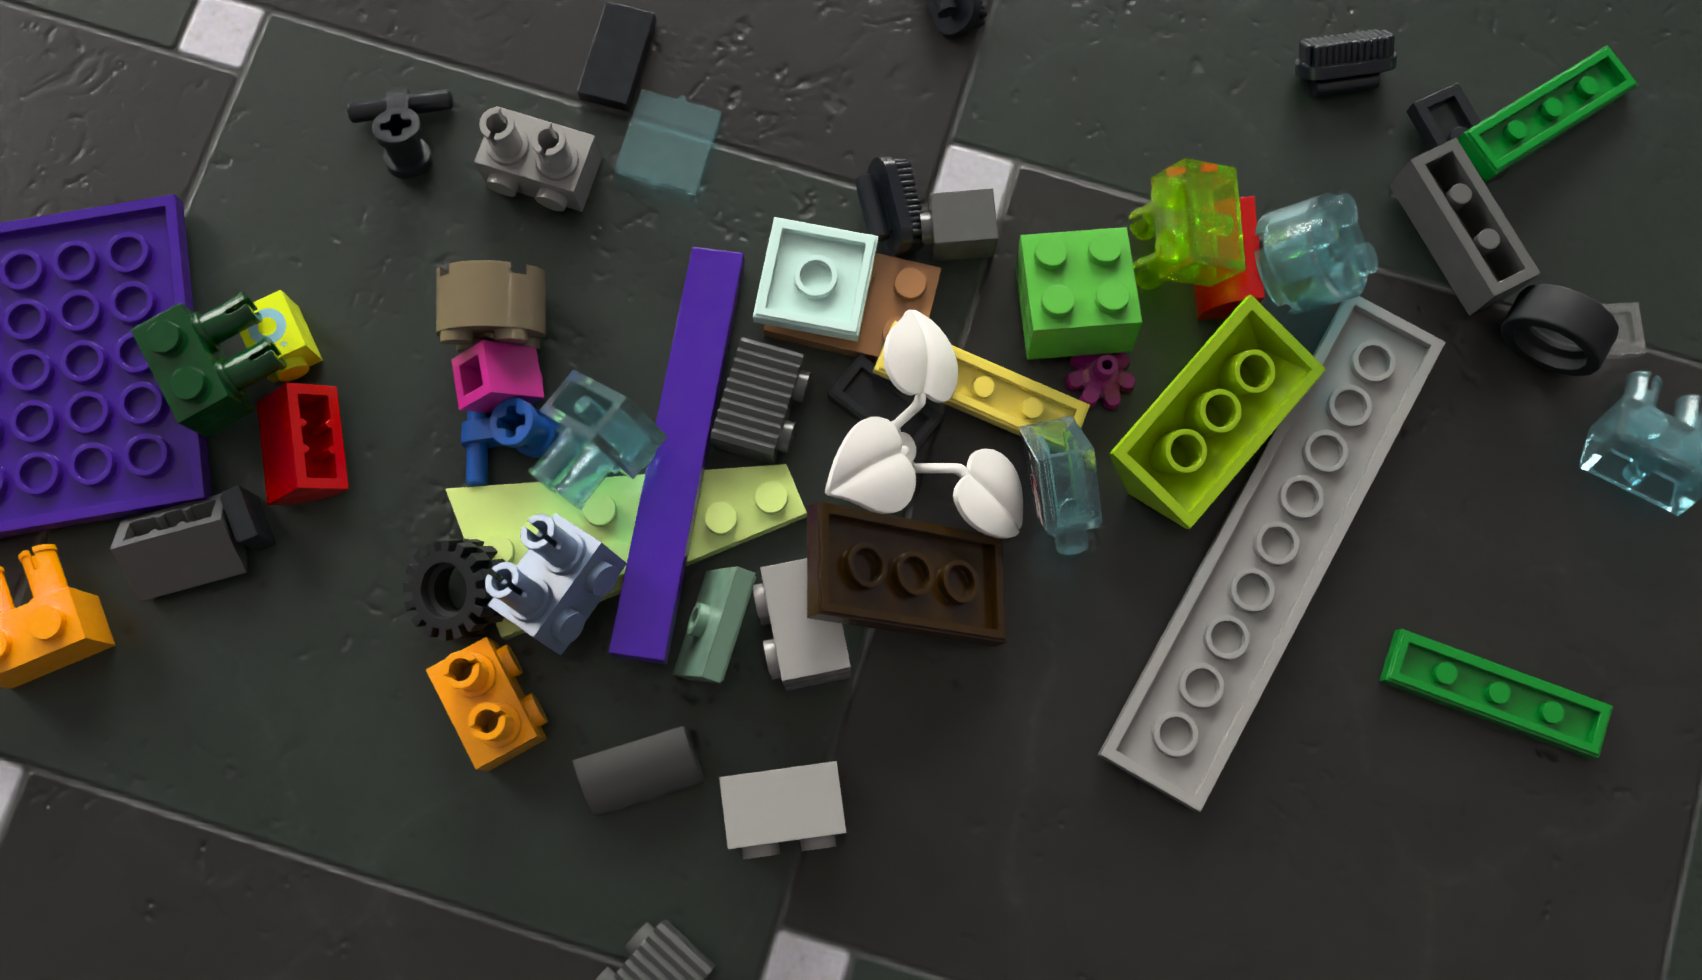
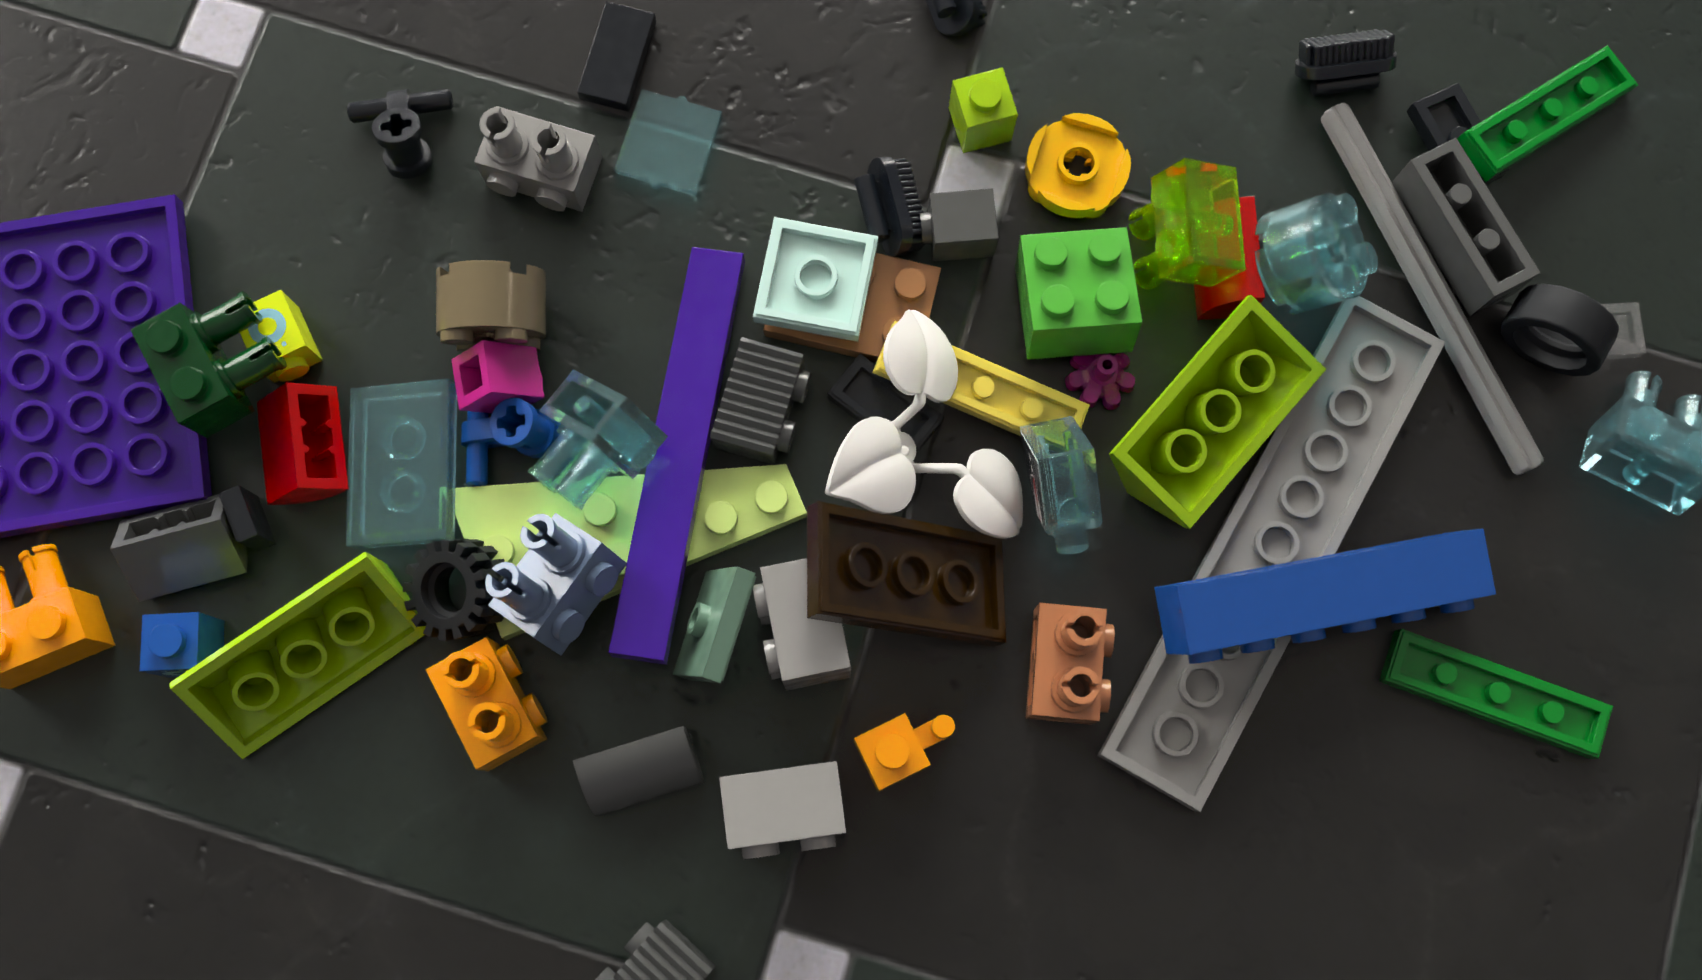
(178, 641): none -> blue brick
(301, 655): none -> lime slope
(402, 464): none -> clear light blue tile
(897, 749): none -> light orange brick
(982, 110): none -> lime brick
(1068, 664): none -> nougat brick
(1071, 194): none -> yellow plate
(1324, 592): none -> blue brick
(1432, 290): none -> light grey axle

